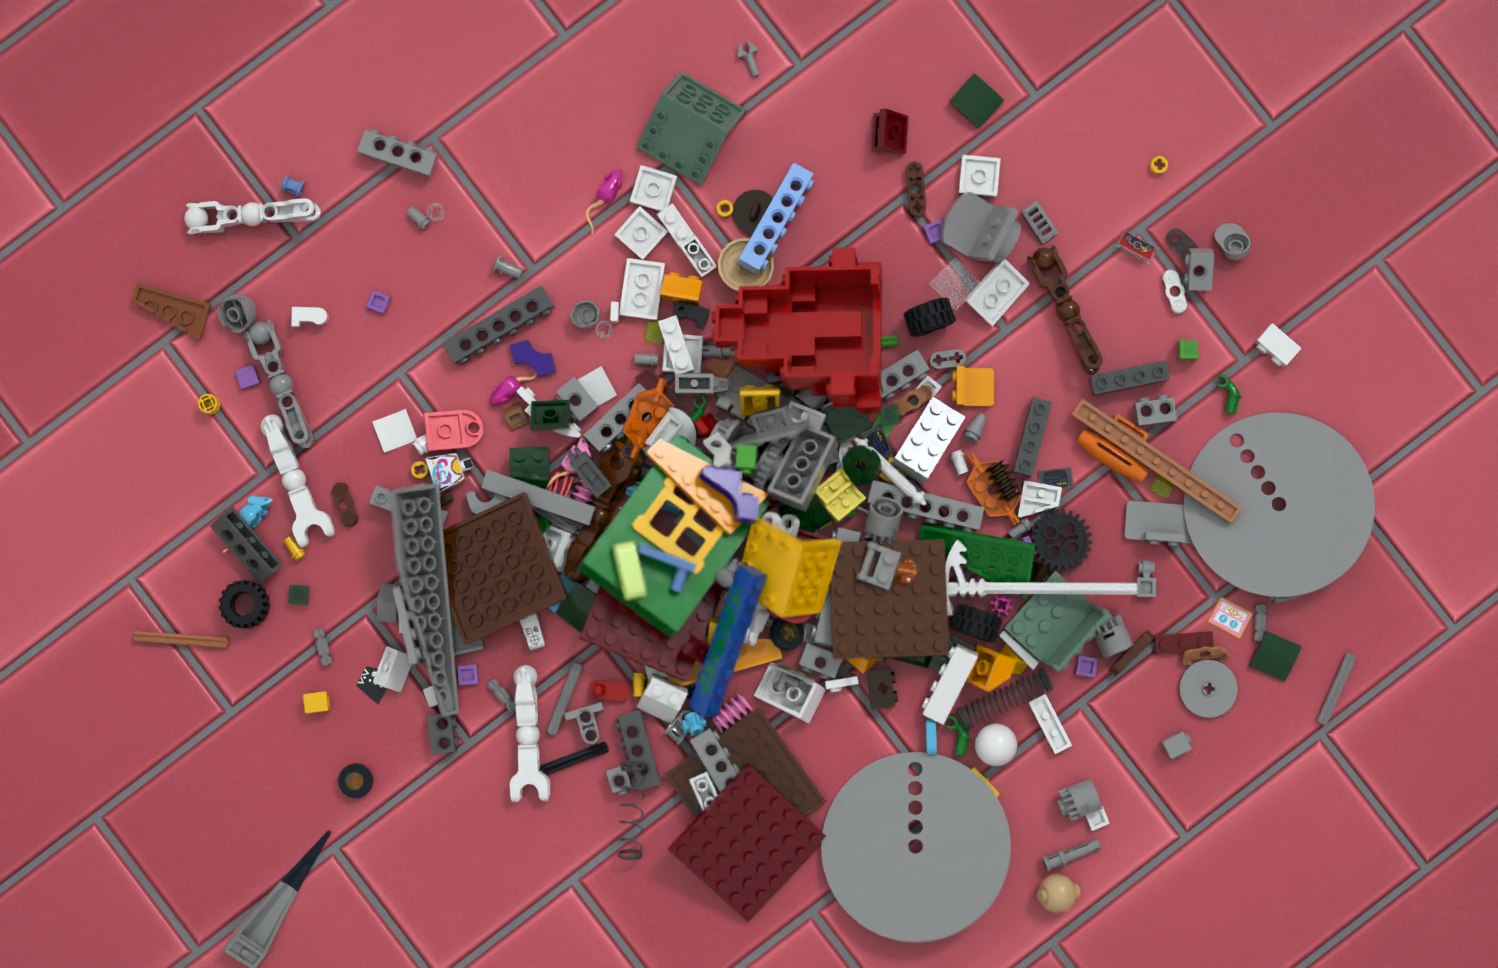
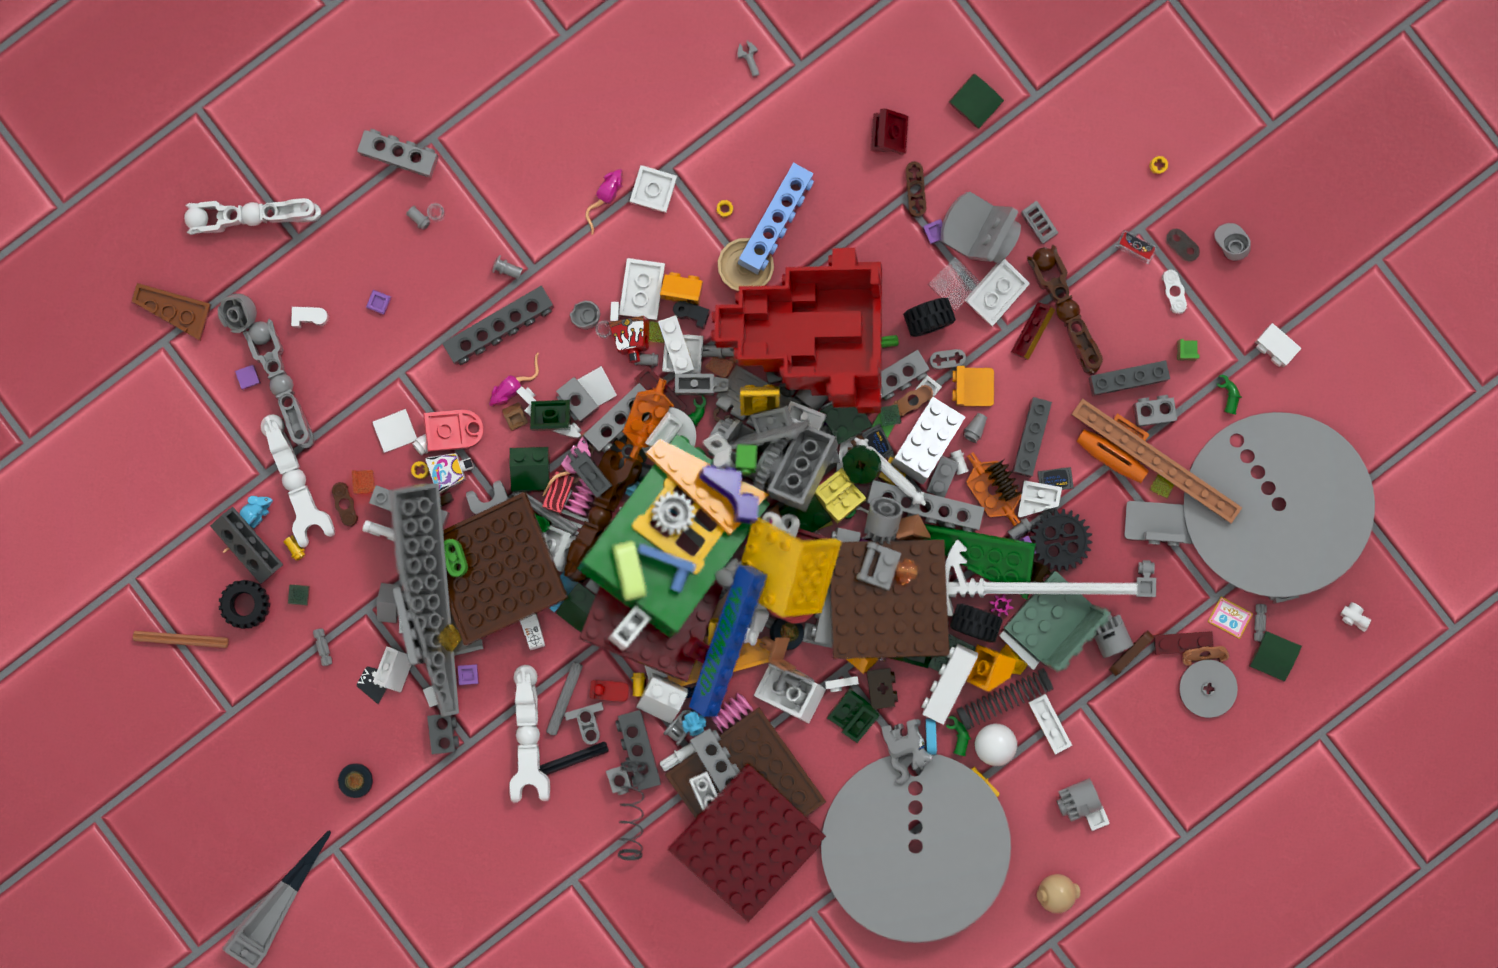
(207, 406): yellow wheel -> none
(292, 186): medium blue bush -> none
(317, 702): yellow panel -> none
(363, 481): none -> clear orange panel
(377, 529): none -> white plate
(449, 637): none -> clear yellow plate
(455, 558): none -> bright green plate
(502, 695): light grey axle -> none
(539, 497): light grey tile -> none
(541, 362): dark purple tile -> none
(629, 628): none -> white brick
(631, 336): none -> torso
(641, 233): white plate -> none
(668, 522): none -> white gear
(677, 757): none -> white axle
(686, 240): white slope -> none
(689, 127): sand green bracket -> none
(705, 425): red piece -> none
(750, 209): dark brown shield -> none
(777, 651): none -> nougat bracket
(808, 658): light grey brick -> none
(853, 715): none -> dark green slope
(903, 745): none -> light grey animal
(912, 529): none -> nougat slope
(942, 476): none -> light grey plate
(979, 175): white plate -> none
(1033, 330): none -> dark red plate
(1062, 857): light grey pin -> none
(1086, 666): medium lavender tile -> none
(1176, 744): light grey brick -> none
(1202, 280): light grey brick -> none
(1336, 689): light grey axle -> none
(1353, 615): none -> white plate

